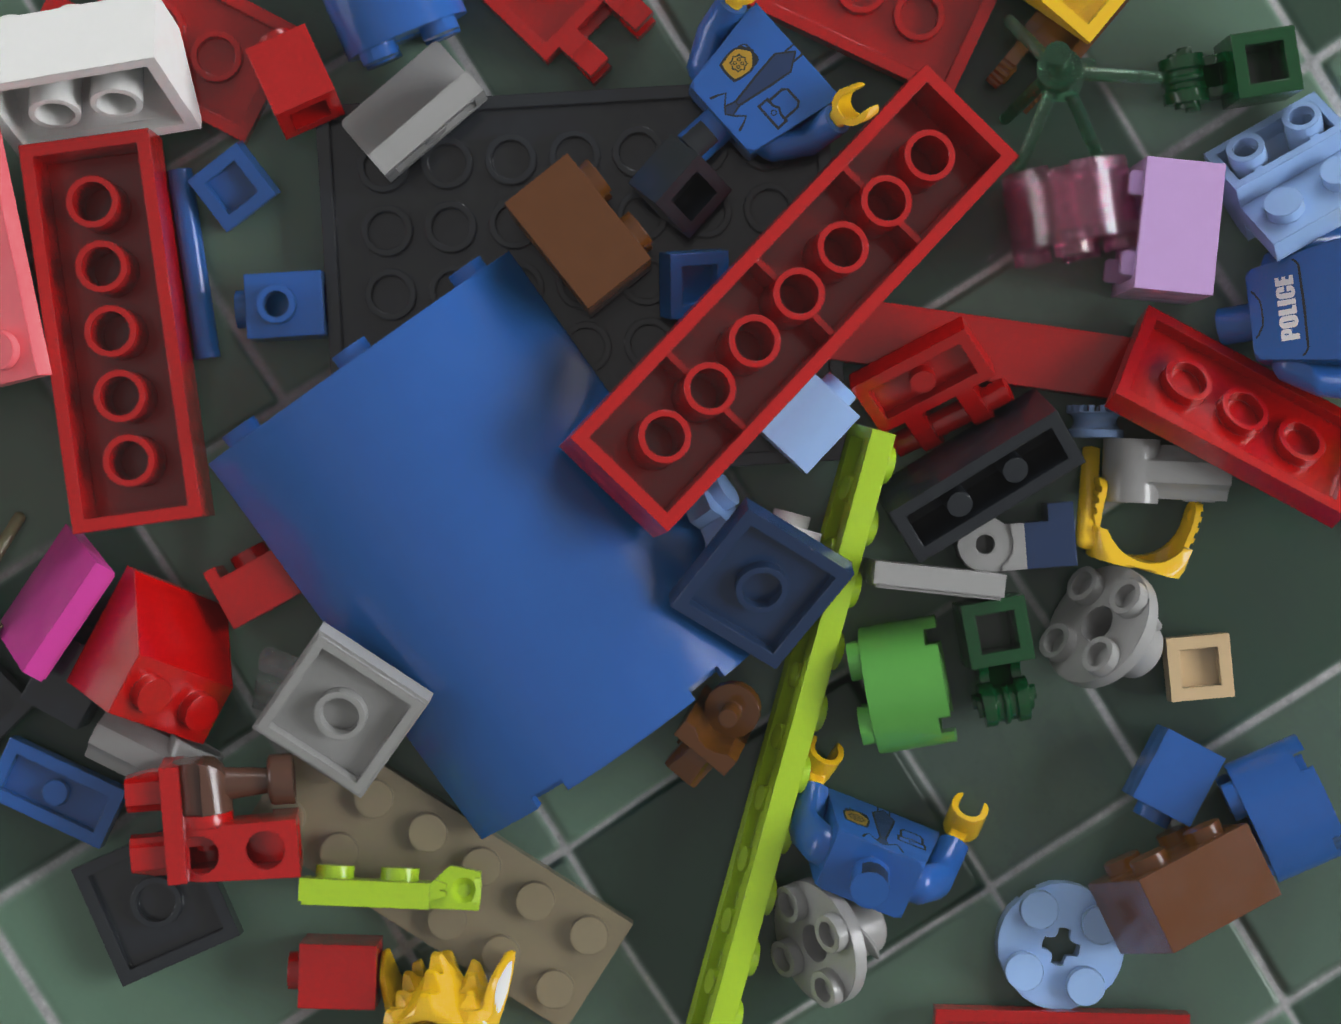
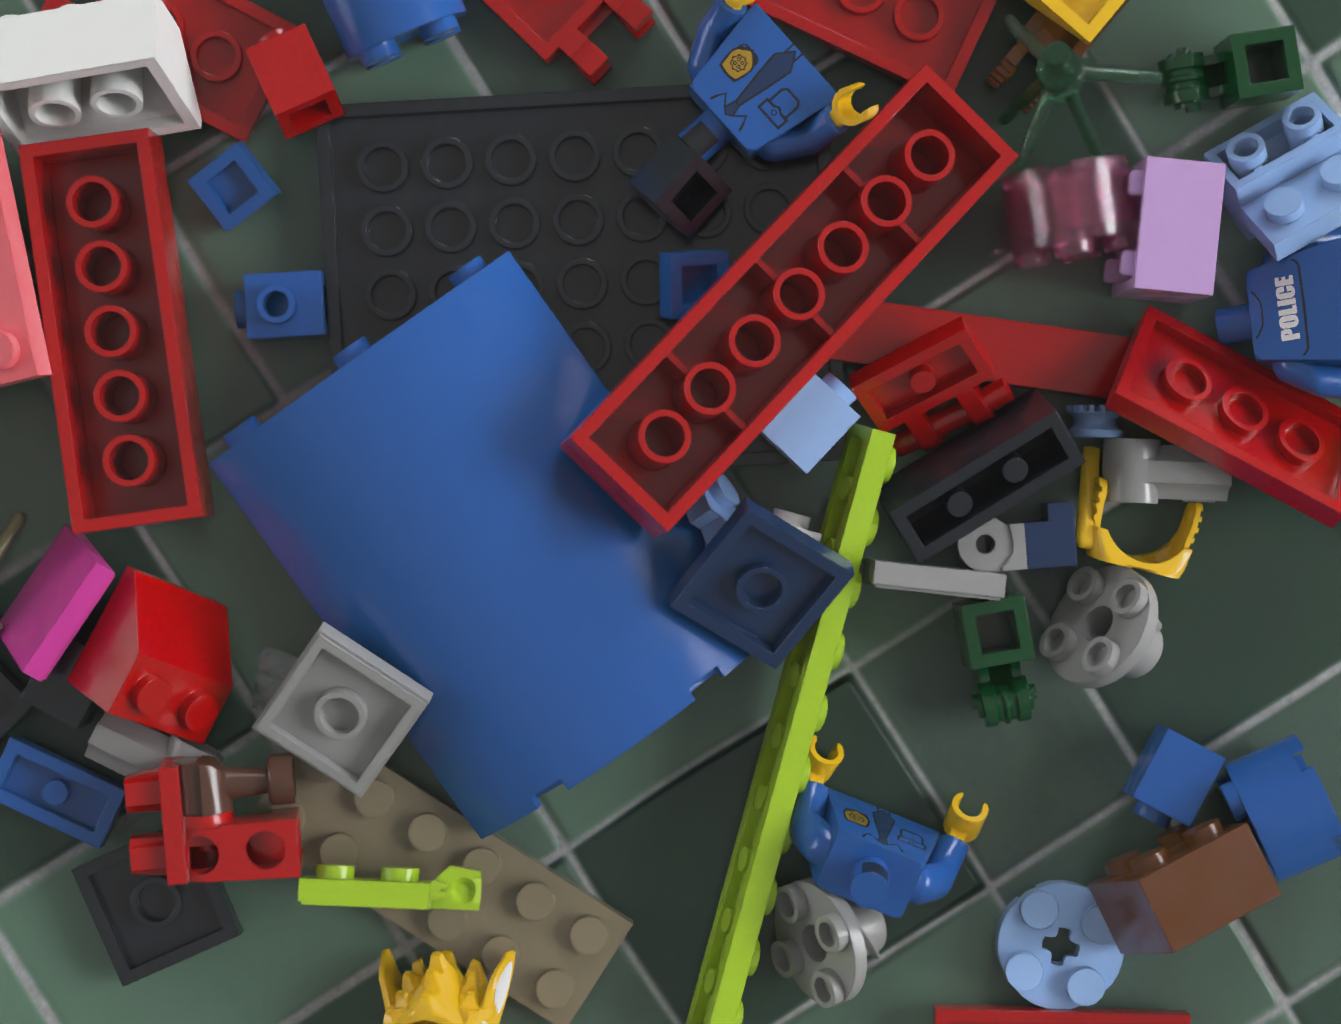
(193, 264): blue bar -> none
(253, 587): red brick -> none
(336, 971): red brick -> none
(414, 110): light grey panel -> none
(580, 234): reddish brown brick -> none
(714, 730): reddish brown hips -> none
(902, 684): bright green brick -> none
(1198, 667): tan plate -> none

